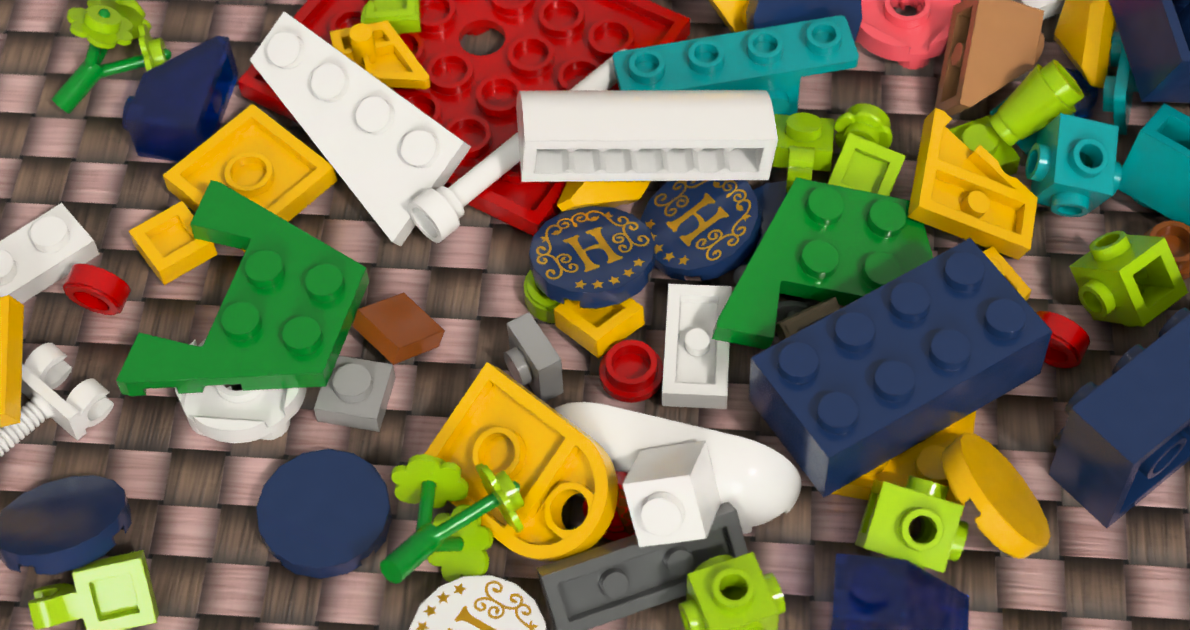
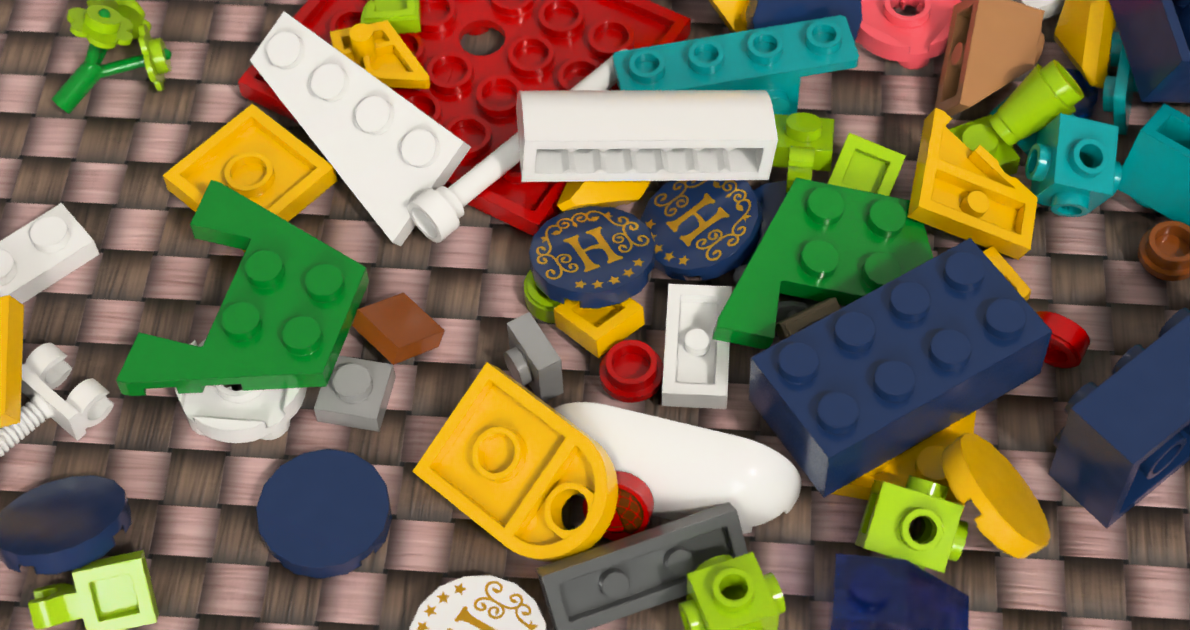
(96, 289): red tile -> none
(169, 243): yellow plate -> none
(181, 101): clear blue slope -> none
(454, 539): lime plant -> none
(672, 494): white brick -> none
(866, 122): lime plate -> none
(1128, 278): lime brick -> none

